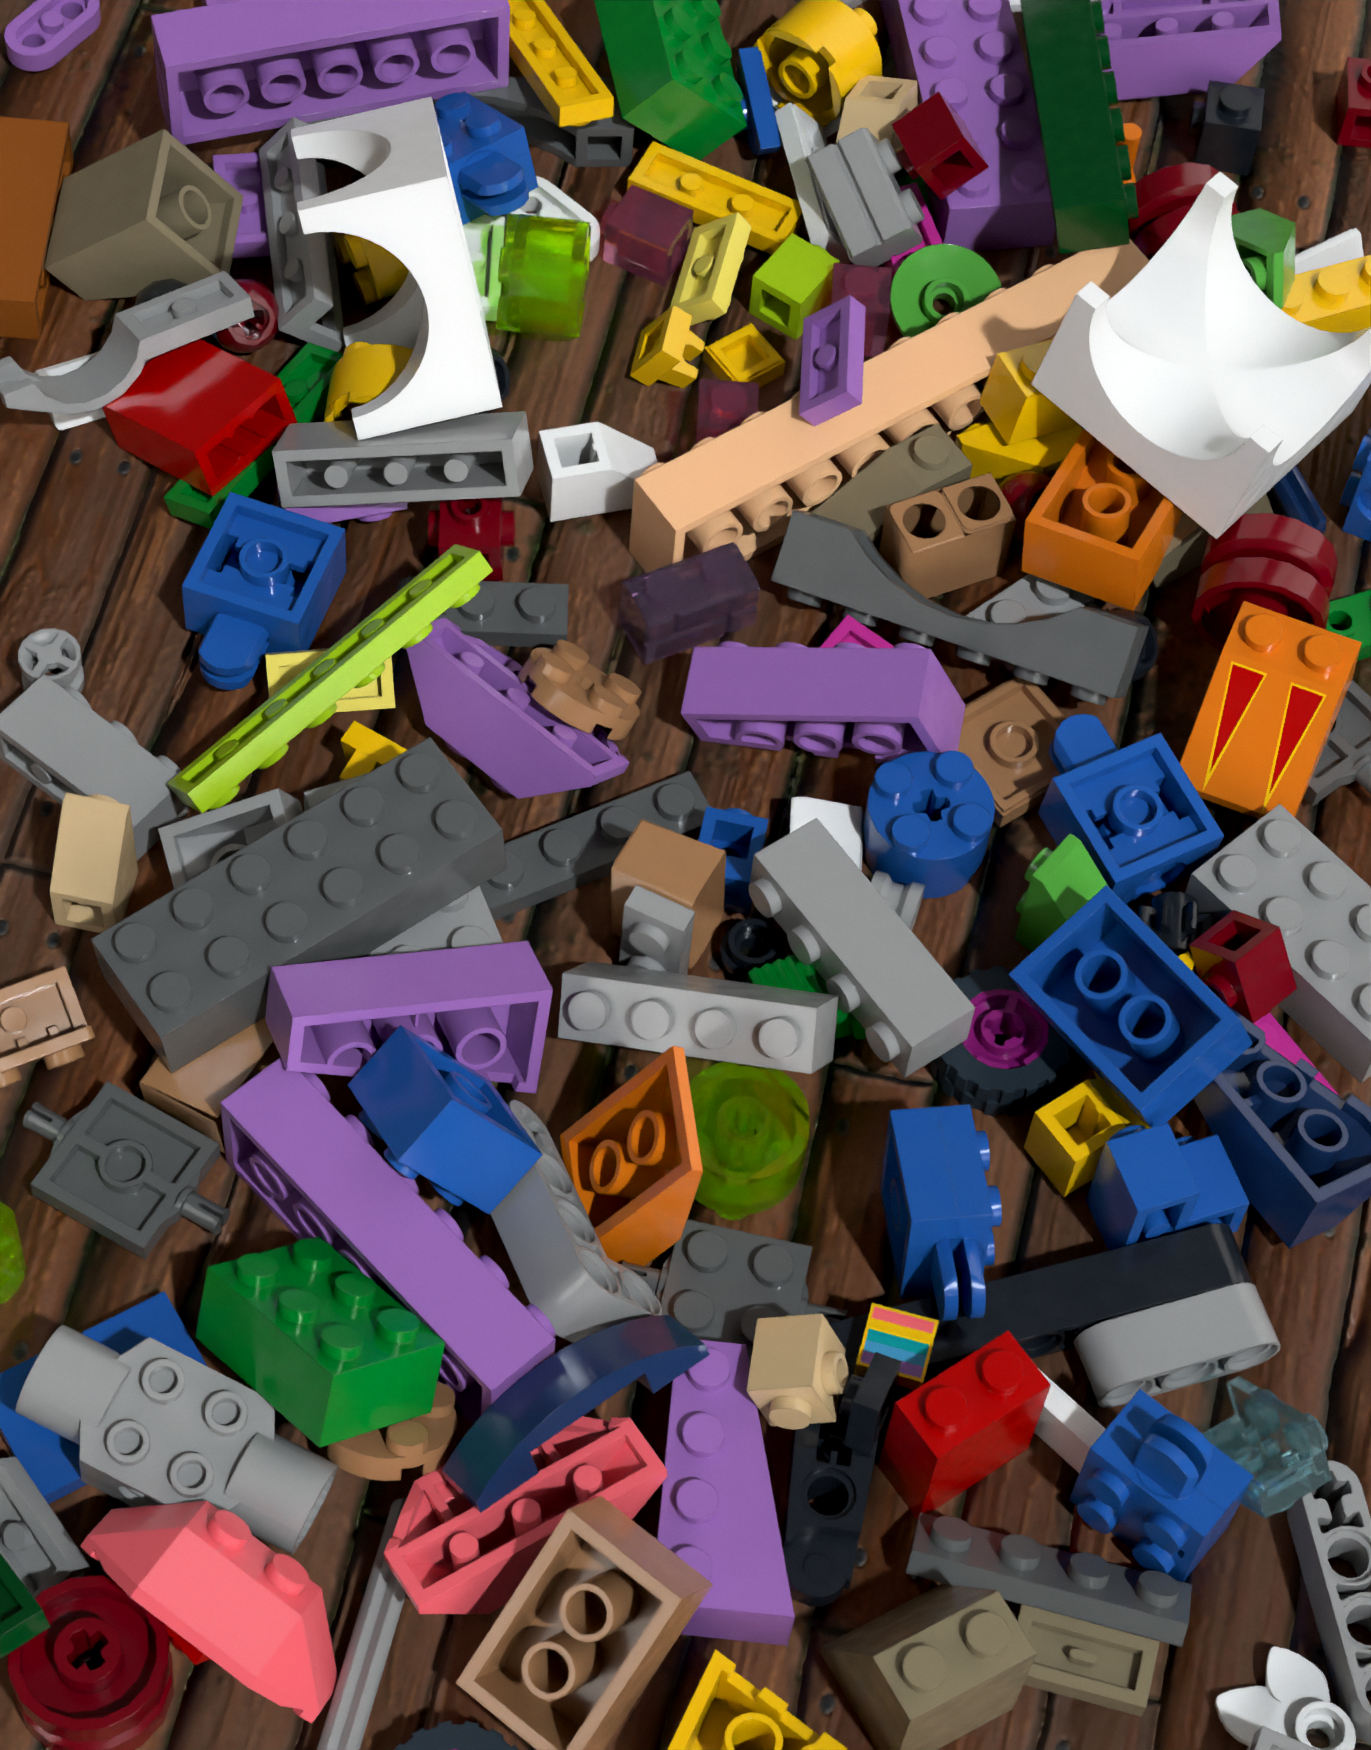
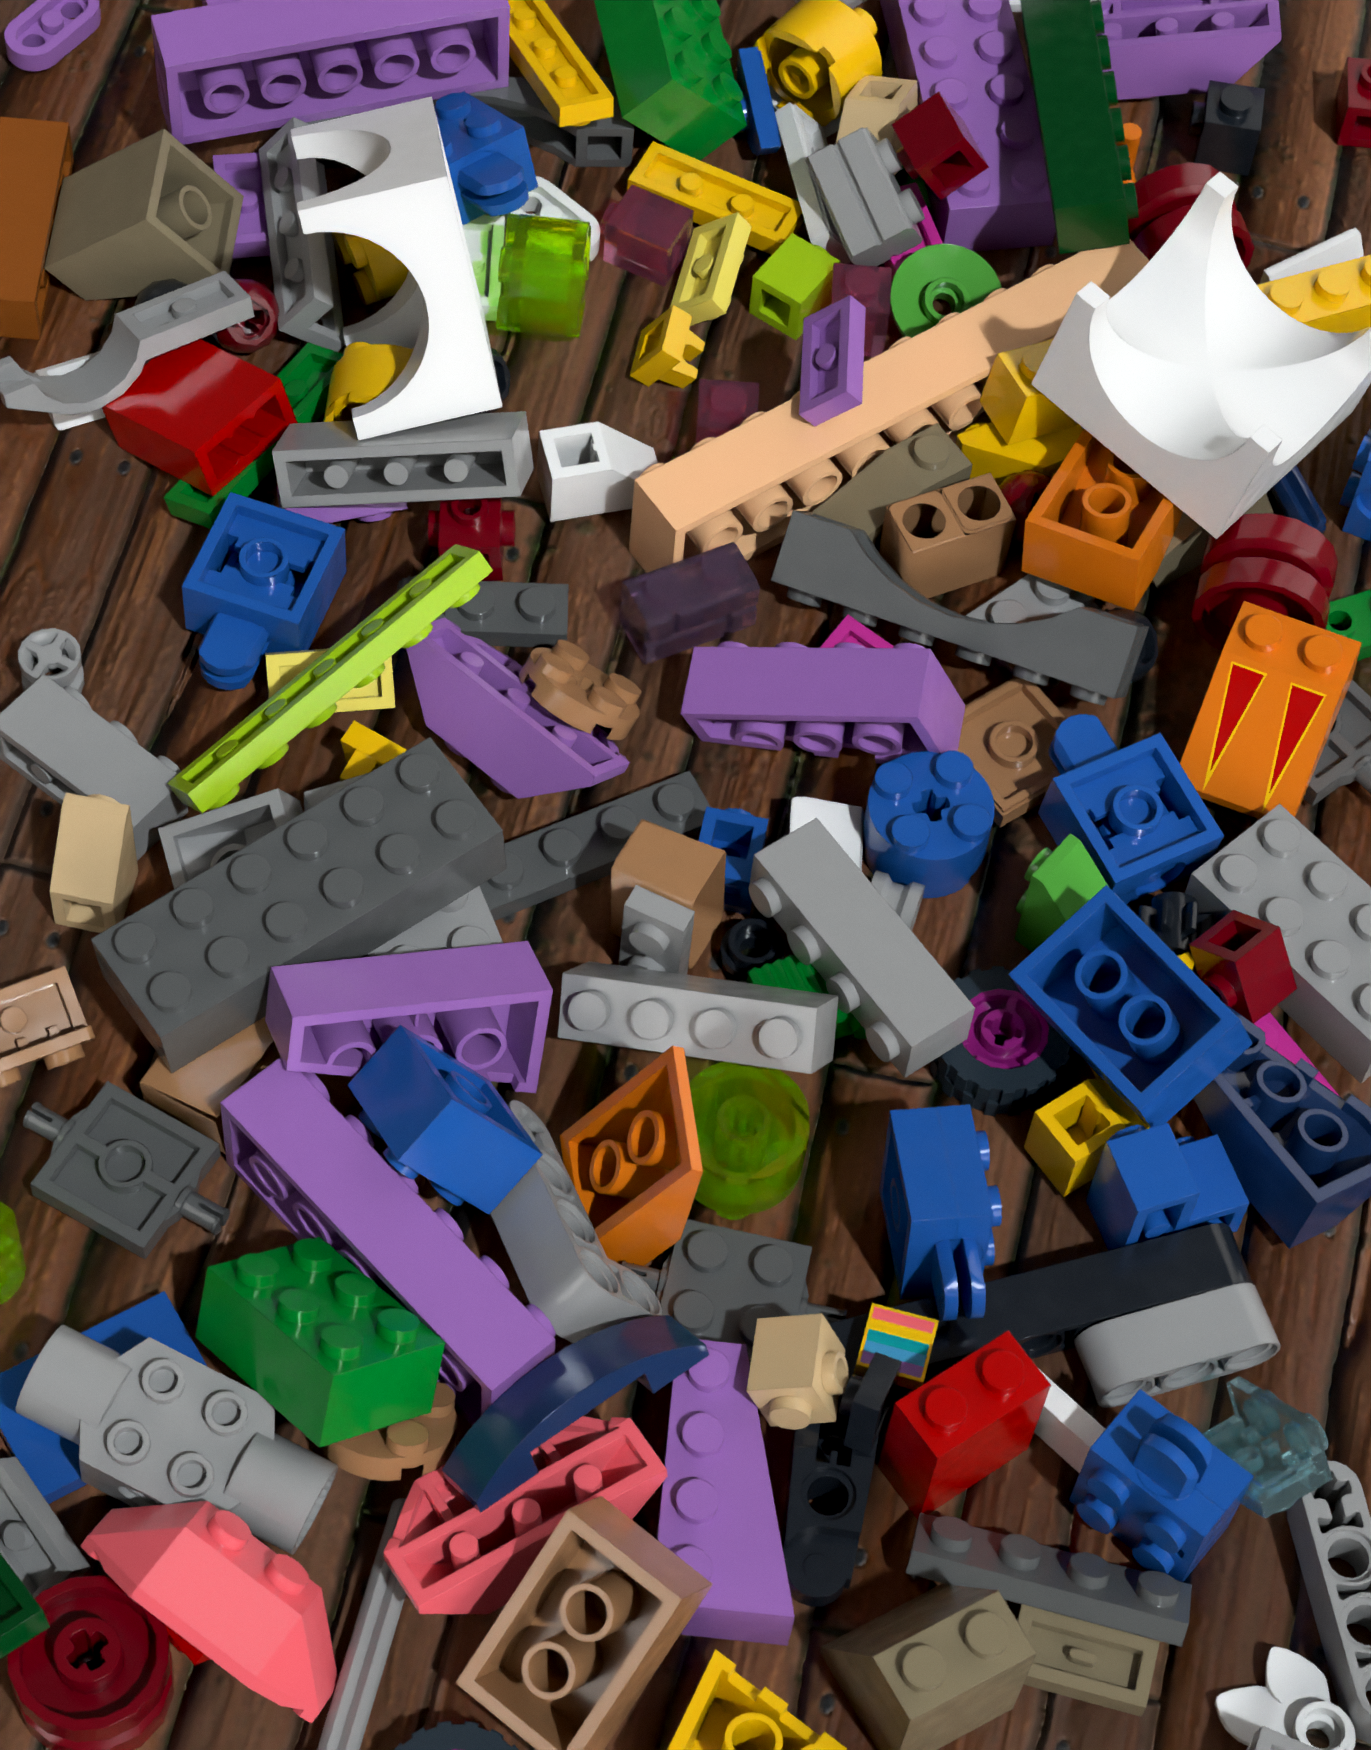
(744, 357): yellow tile -> none
(1267, 251): bright green slope -> none

